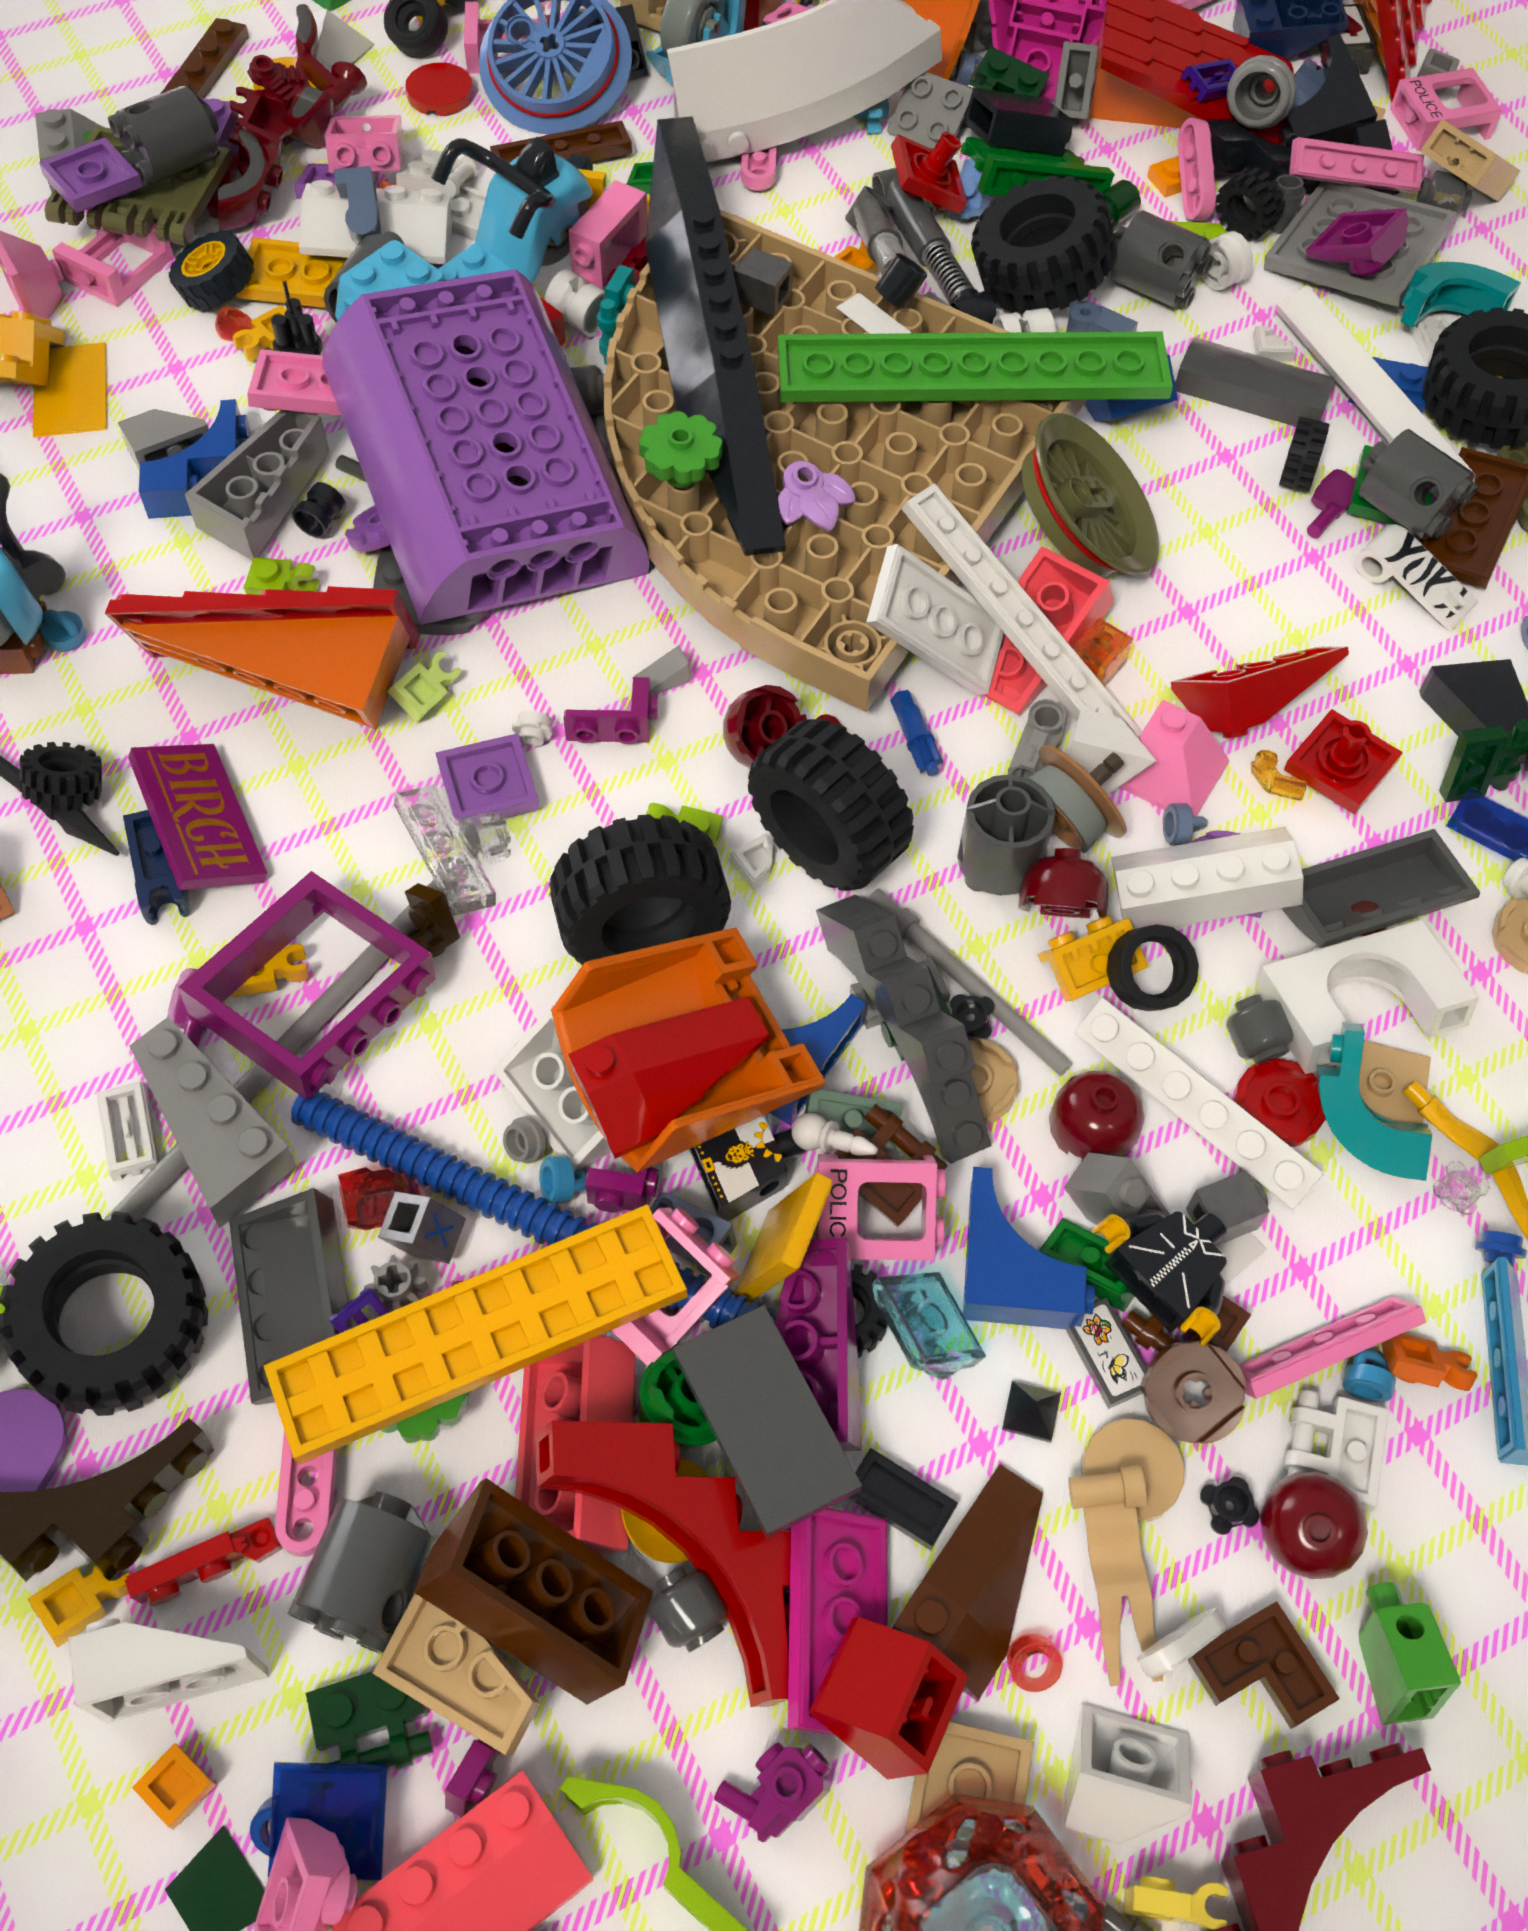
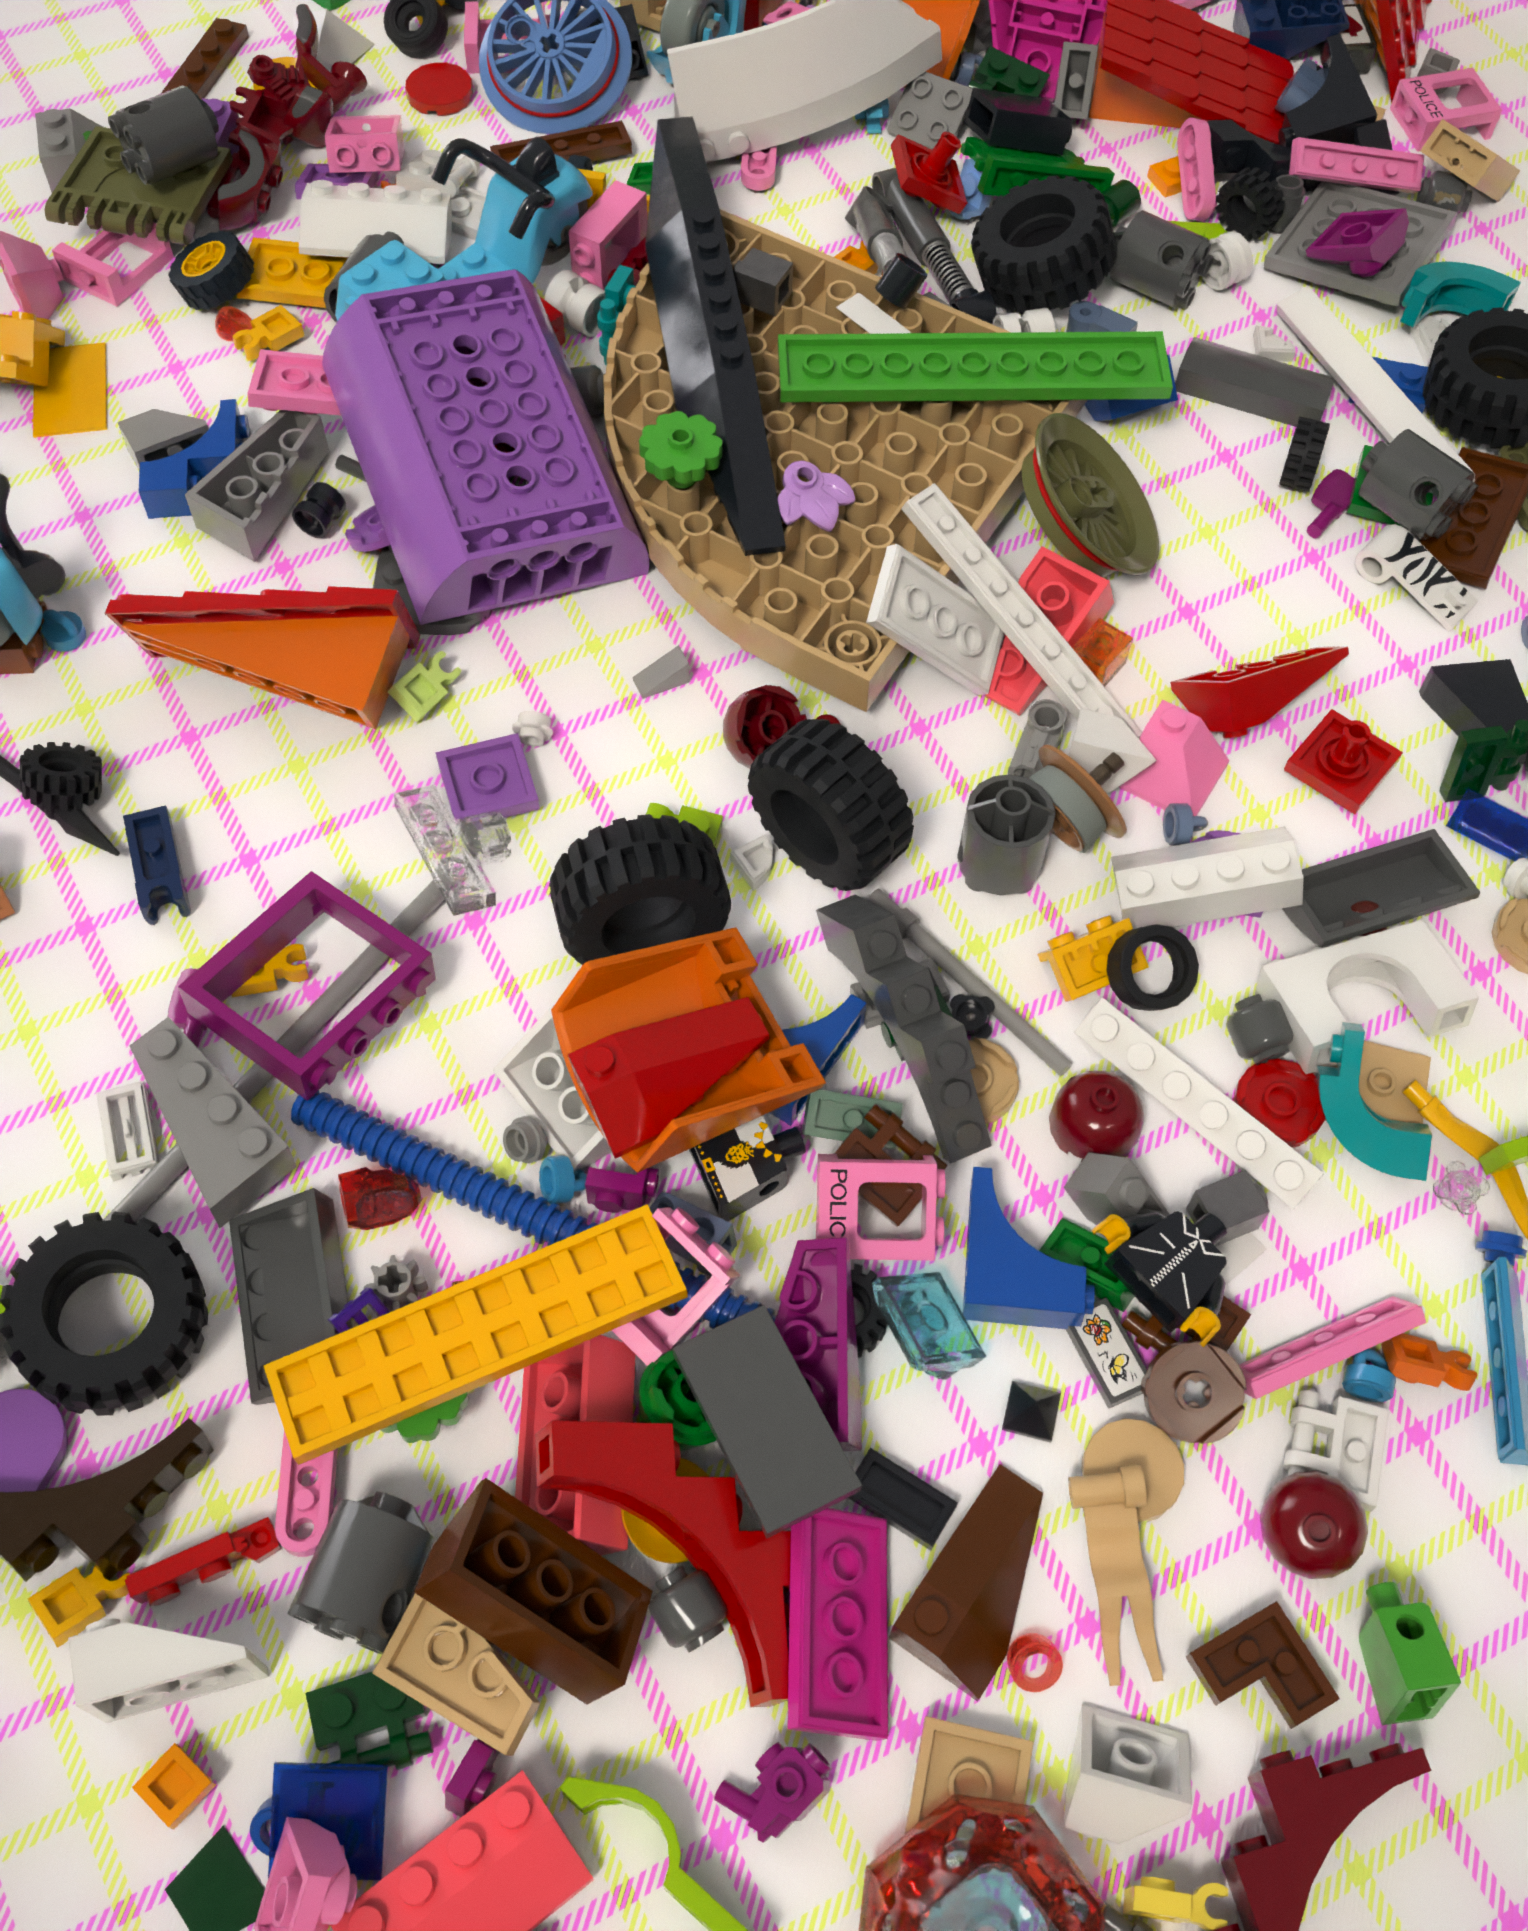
(91, 175): medium lavender plate -> none
(197, 816): magenta tile -> none
(280, 575): lime plate -> none
(295, 330): black piece -> none
(363, 212): sand blue leg -> none
(422, 1227): flat silver brick -> none
(432, 917): dark brown bracket -> none
(615, 725): magenta bracket -> none
(784, 1237): yellow tile -> none
(813, 1132): white bar -> none
(889, 1698): red slope -> none
(918, 737): blue piece -> none
(1065, 886): dark red cylinder -> none
(1181, 1643): white tile -> none
(1210, 87): dark purple tile -> none
(1237, 1492): black plate -> none
(1249, 99): light grey piece -> none
(1272, 780): clear yellow arm -> none

